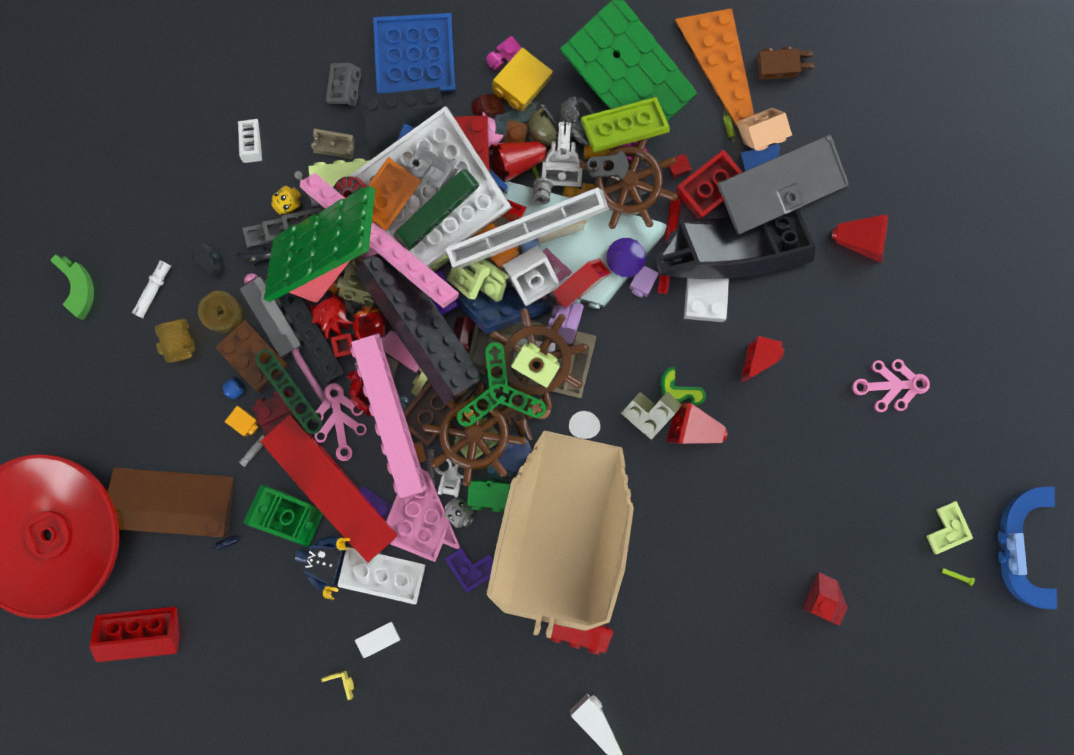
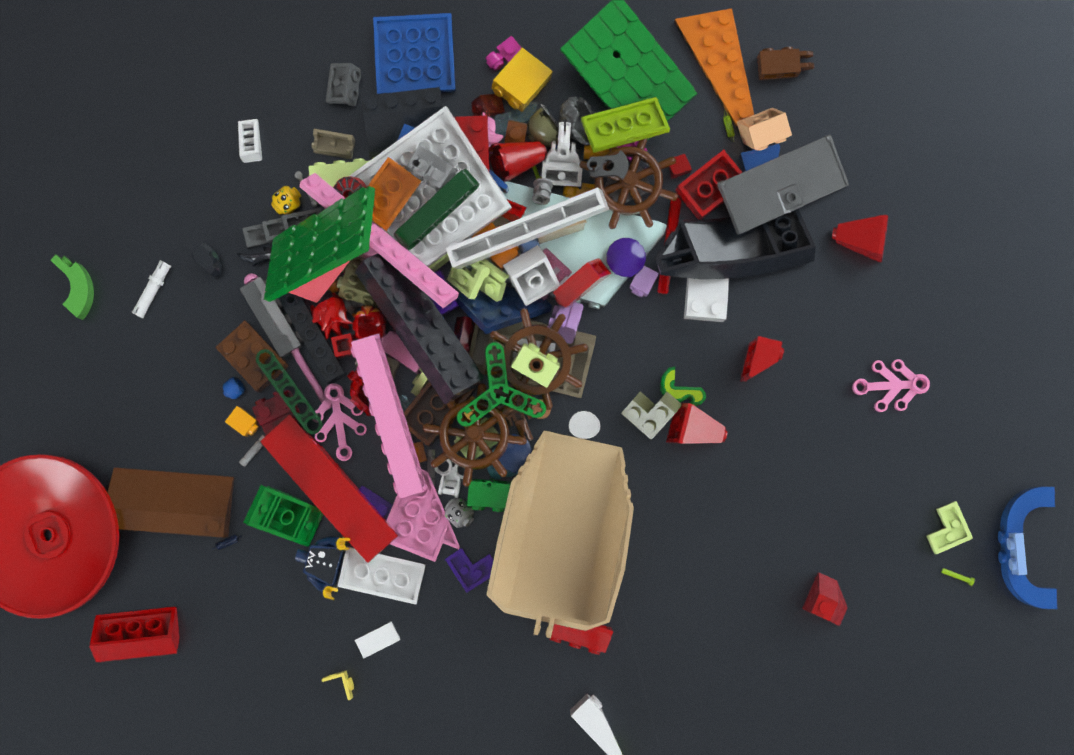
(174, 340): clear yellow brick -> none
(216, 302): clear yellow brick -> none

